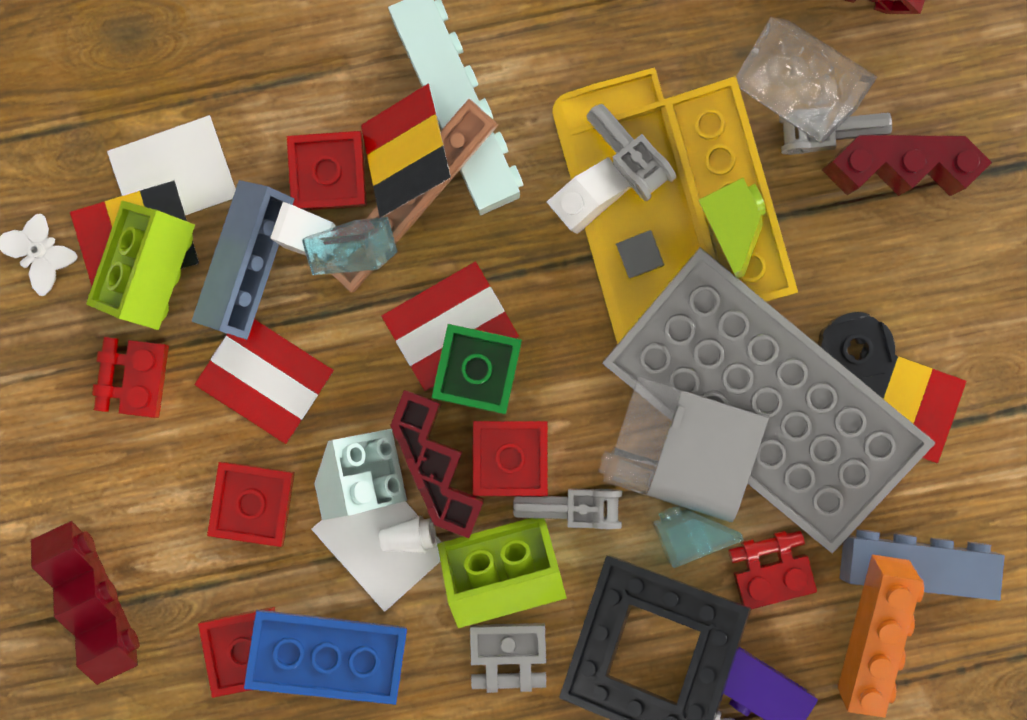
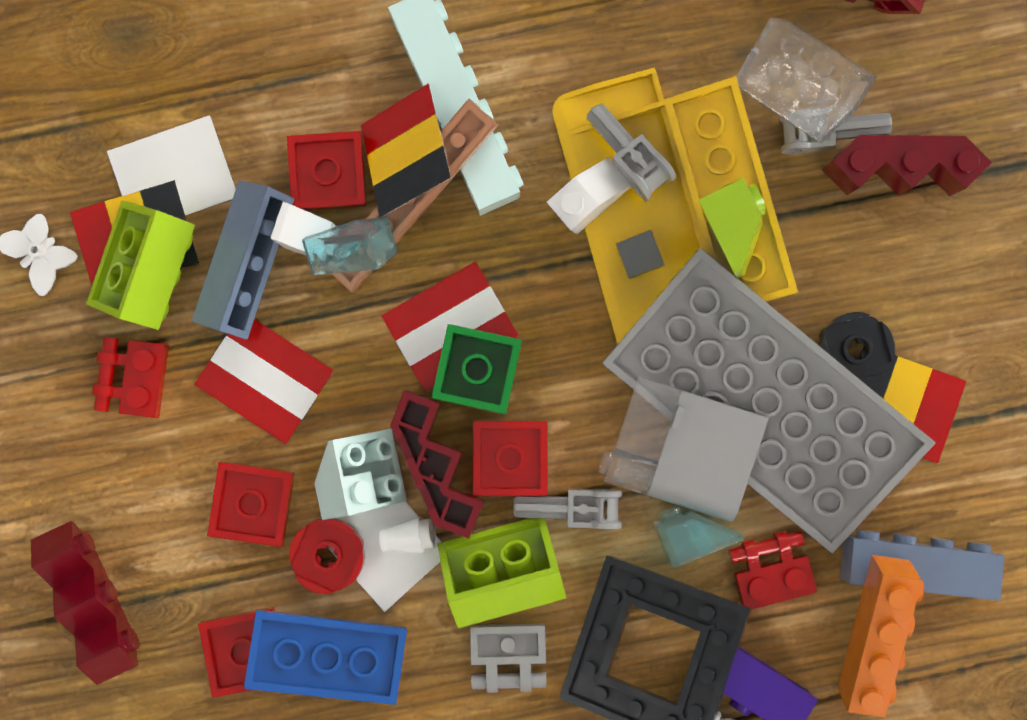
(307, 562): none -> red plate

